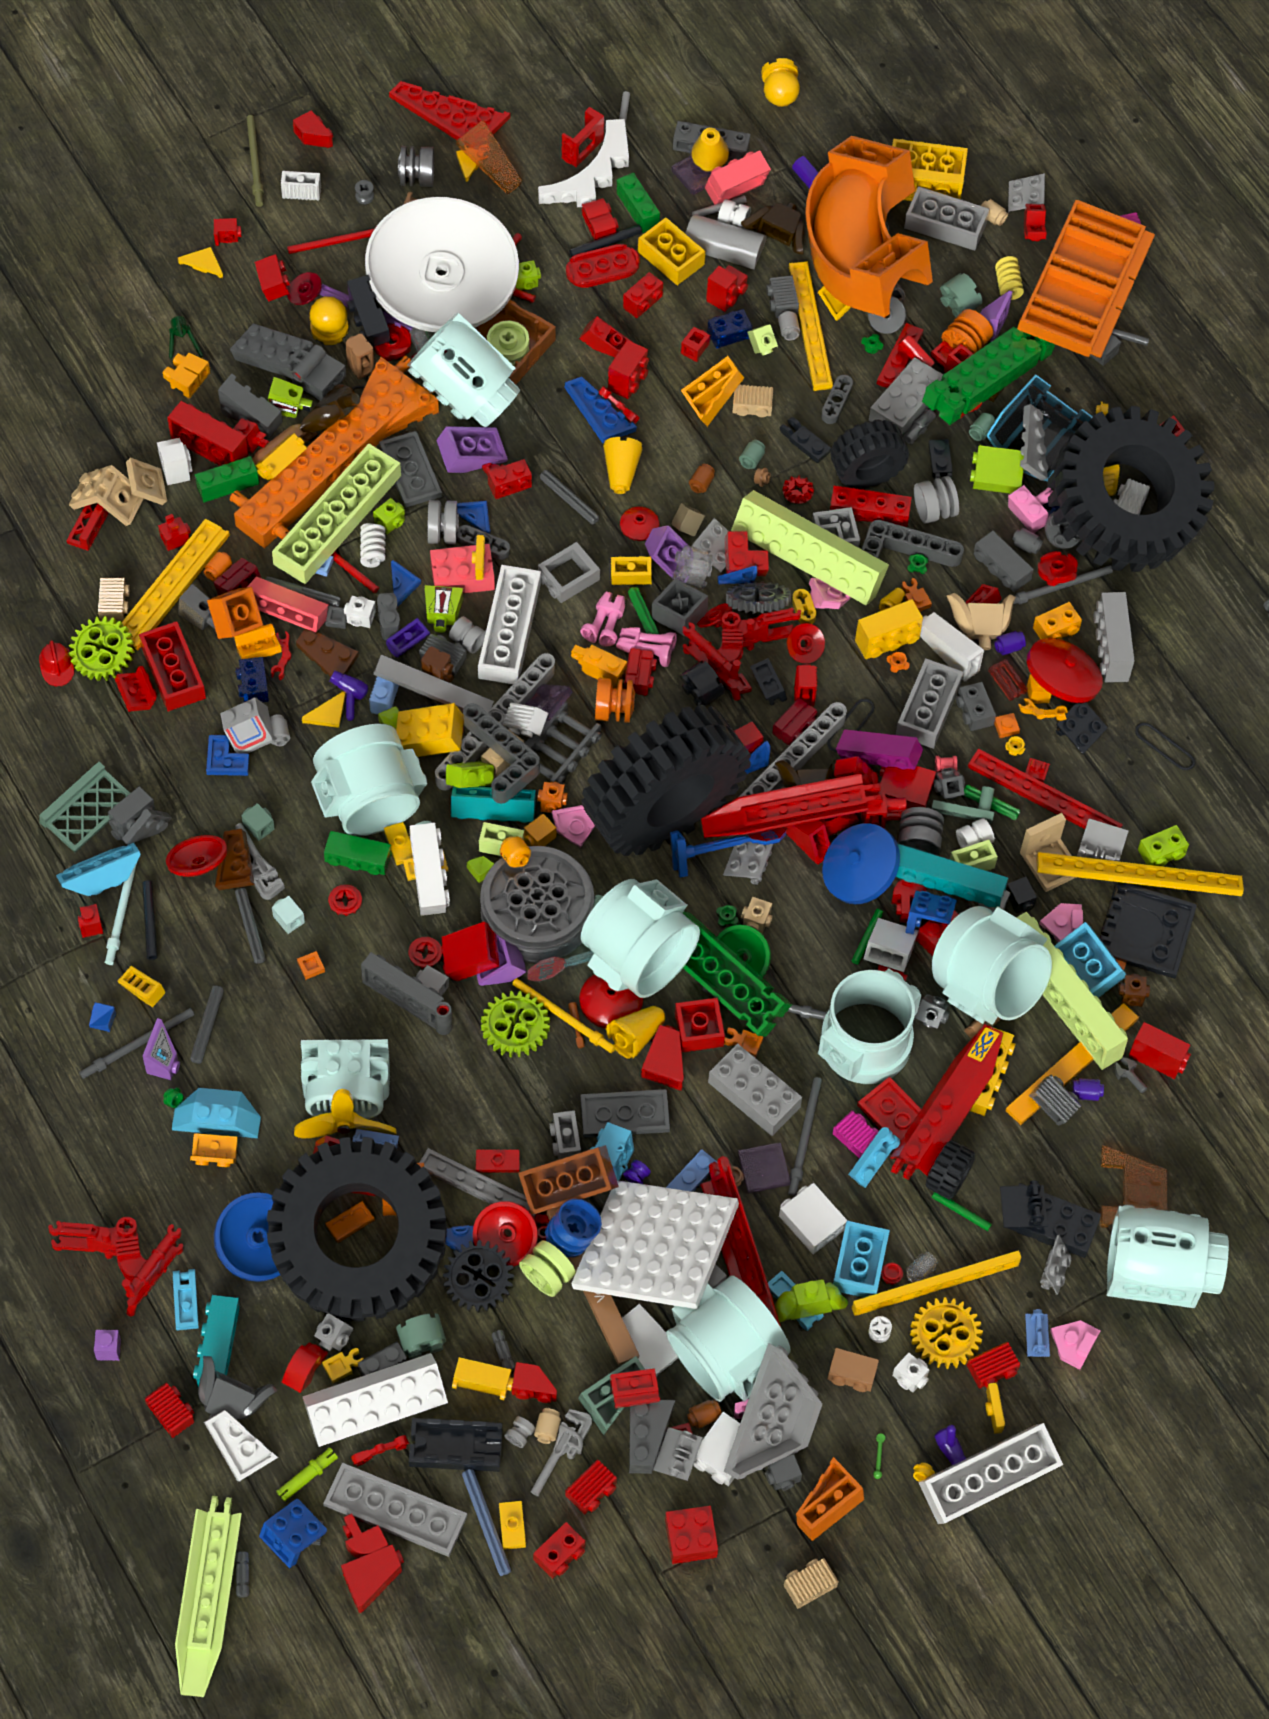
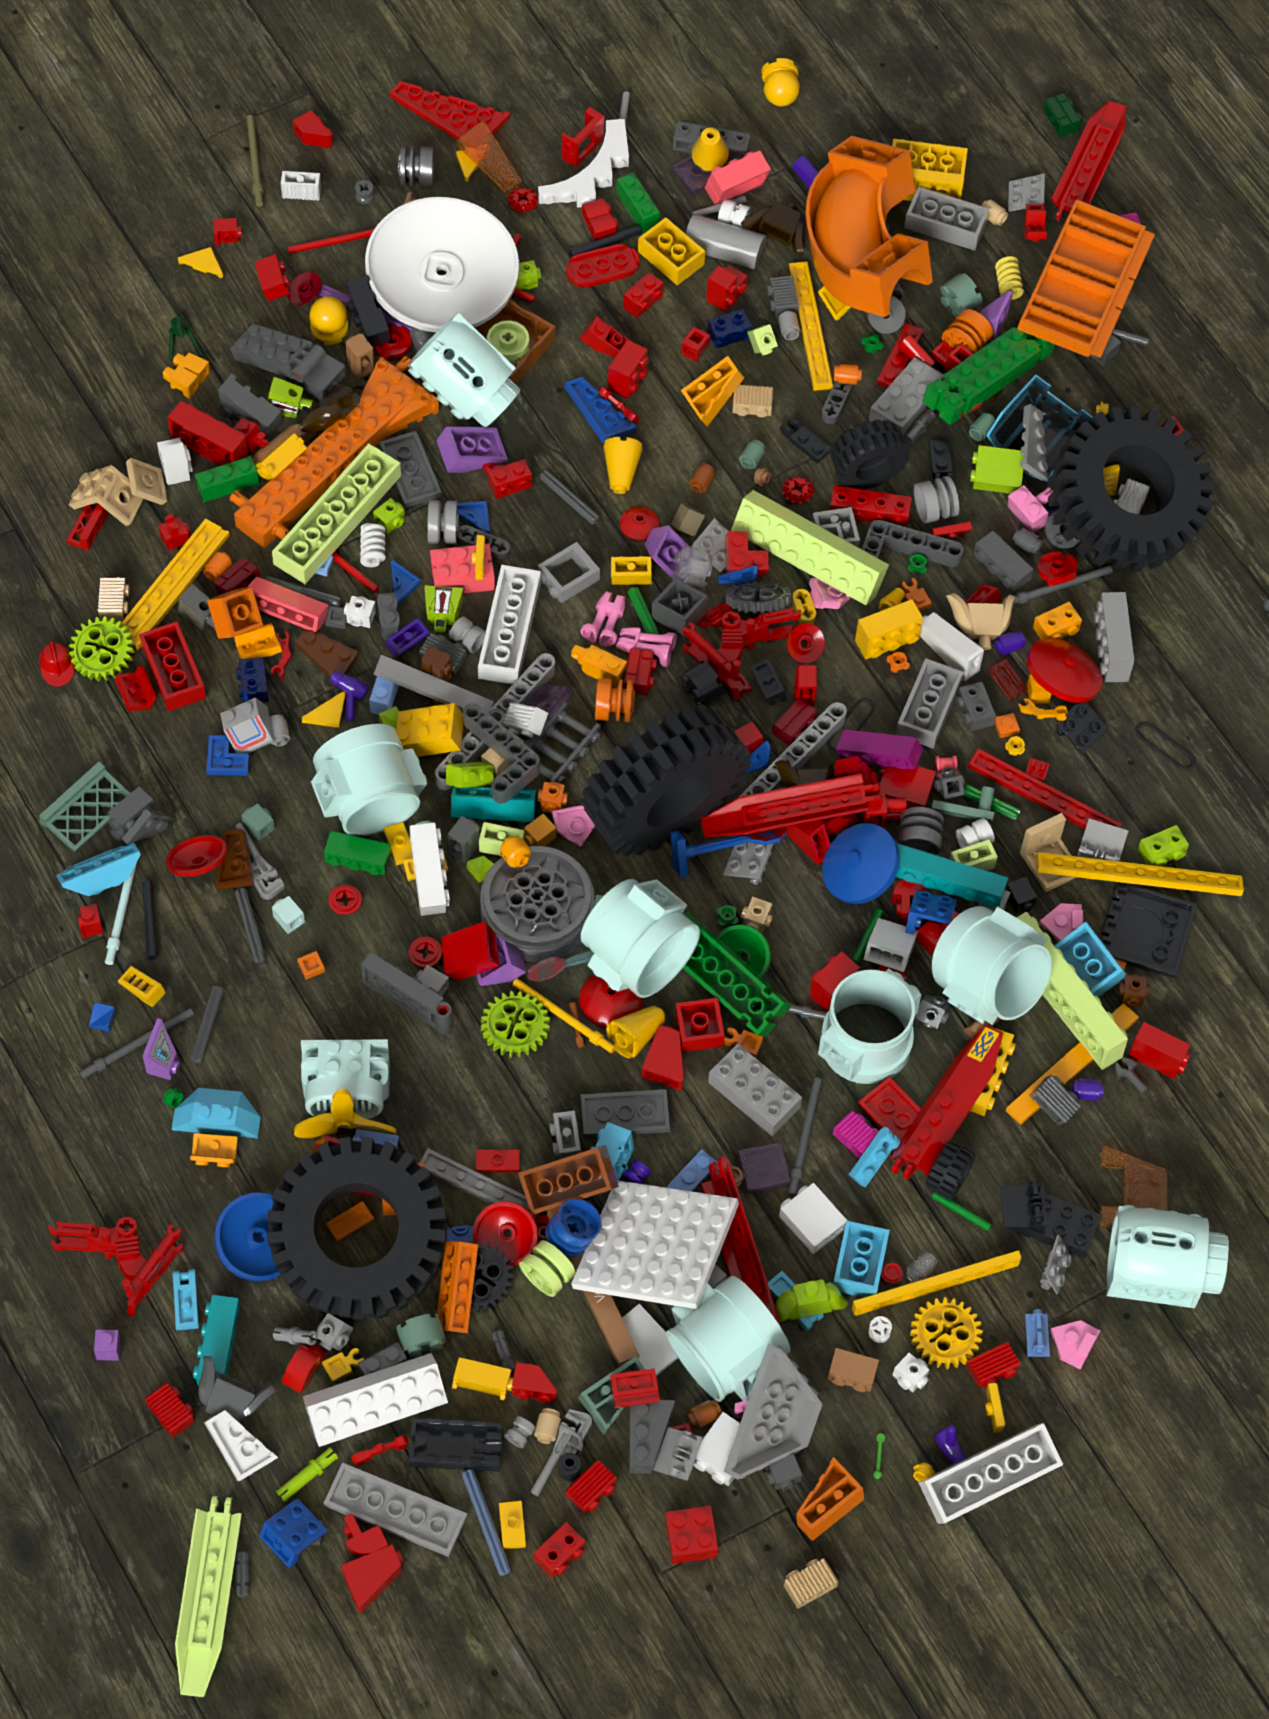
(294, 1335): none -> light grey pin
(458, 1287): none -> orange fence
(463, 839): none -> dark grey brick
(522, 205): none -> red gear
(569, 1473): none -> black brick
(826, 980): none -> red brick
(847, 374): none -> orange brick
(952, 531): none -> red plate
(1062, 115): none -> dark green brick
(1090, 157): none -> red hinge

